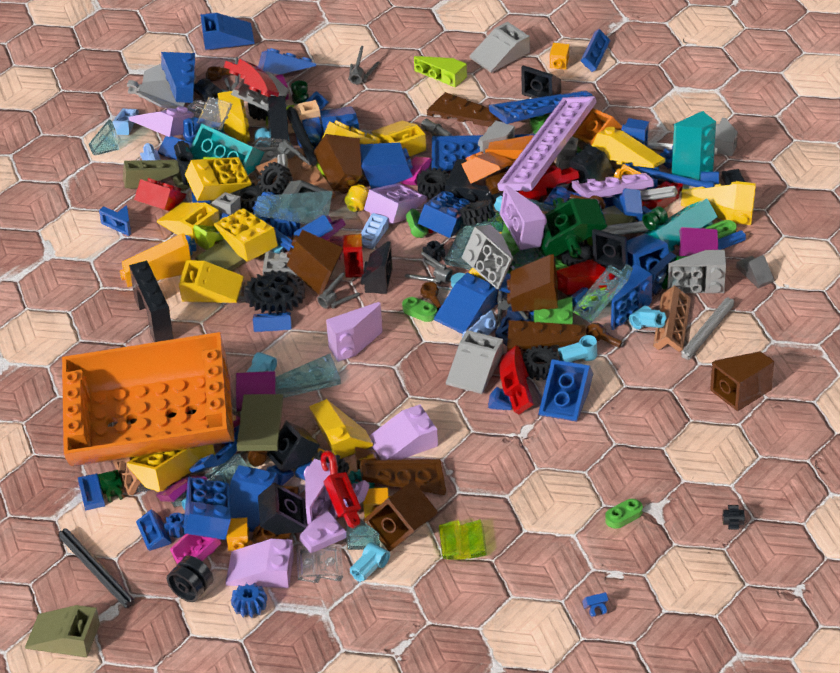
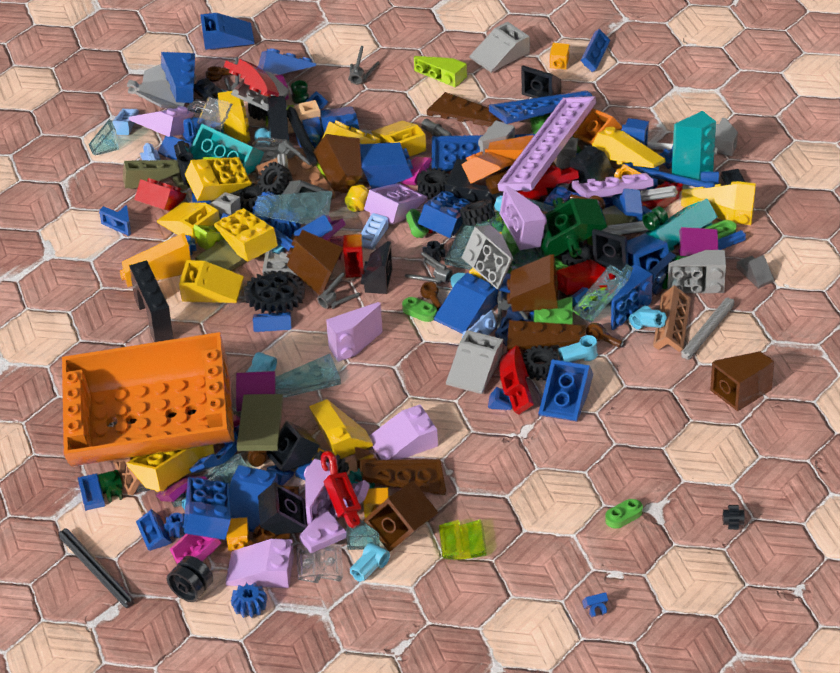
(65, 631): olive slope -> none

